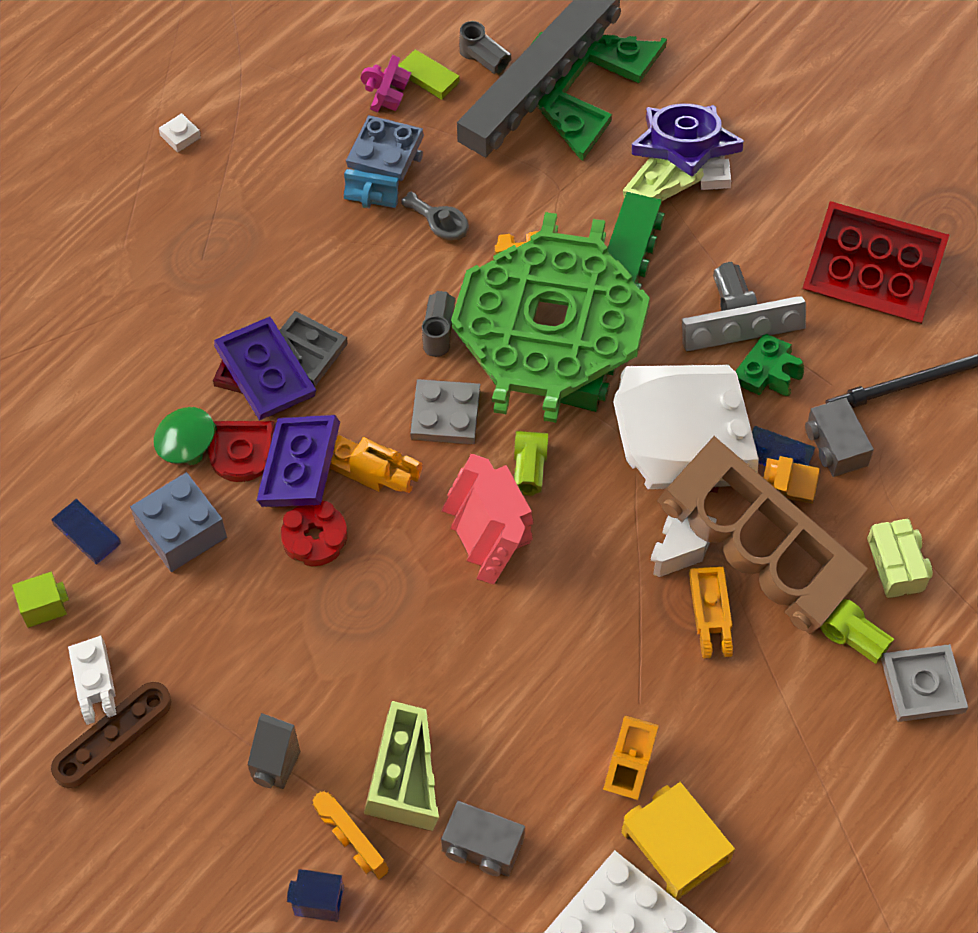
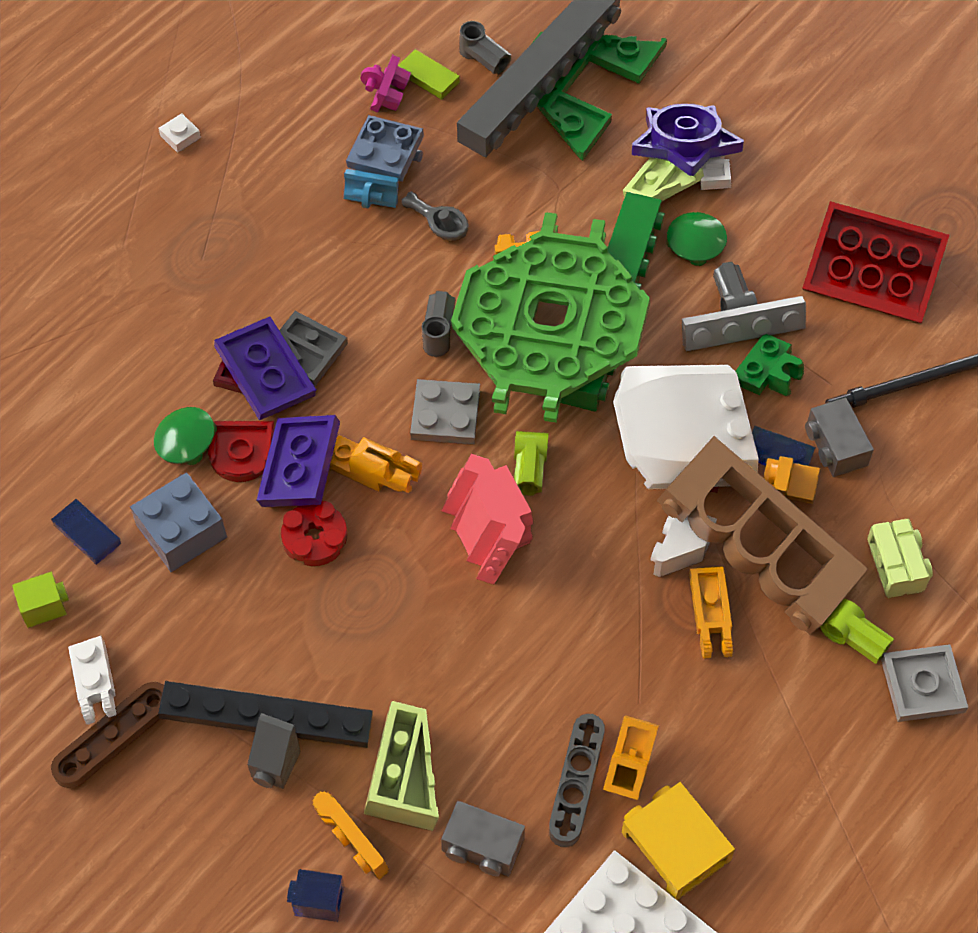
(243, 709): none -> black plate
(576, 779): none -> dark grey beam
(696, 237): none -> green dish

